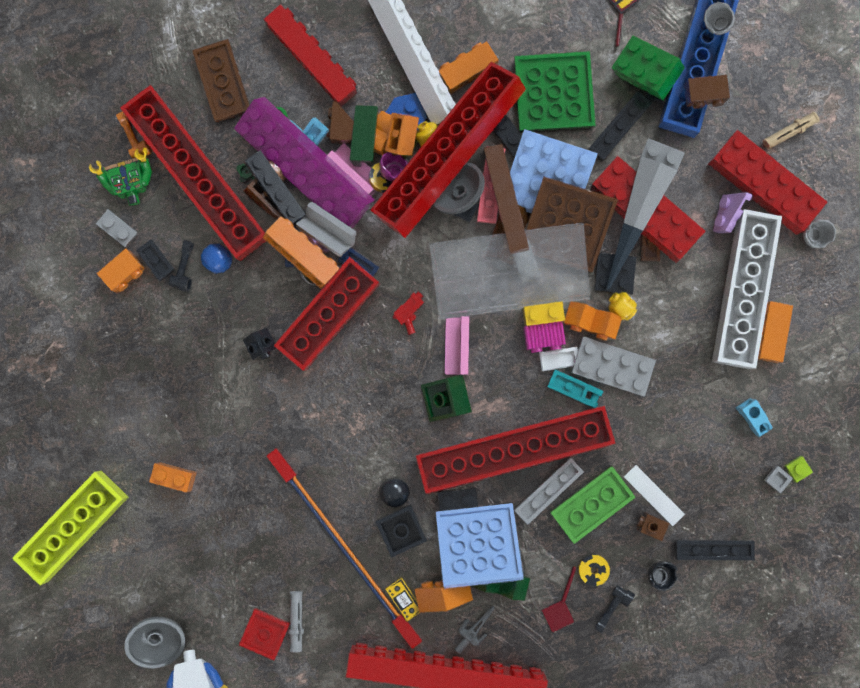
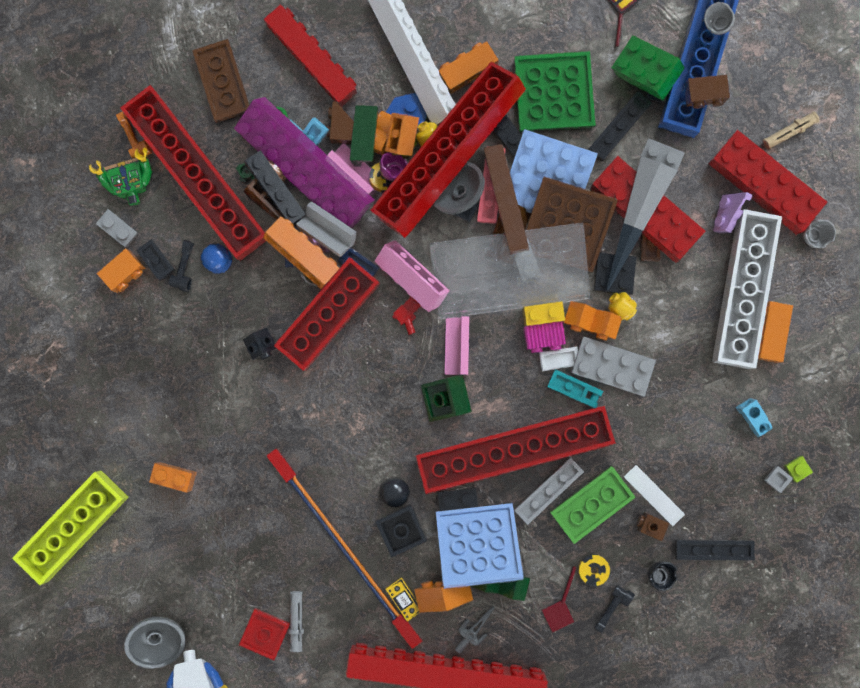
(411, 276): none -> bright pink brick

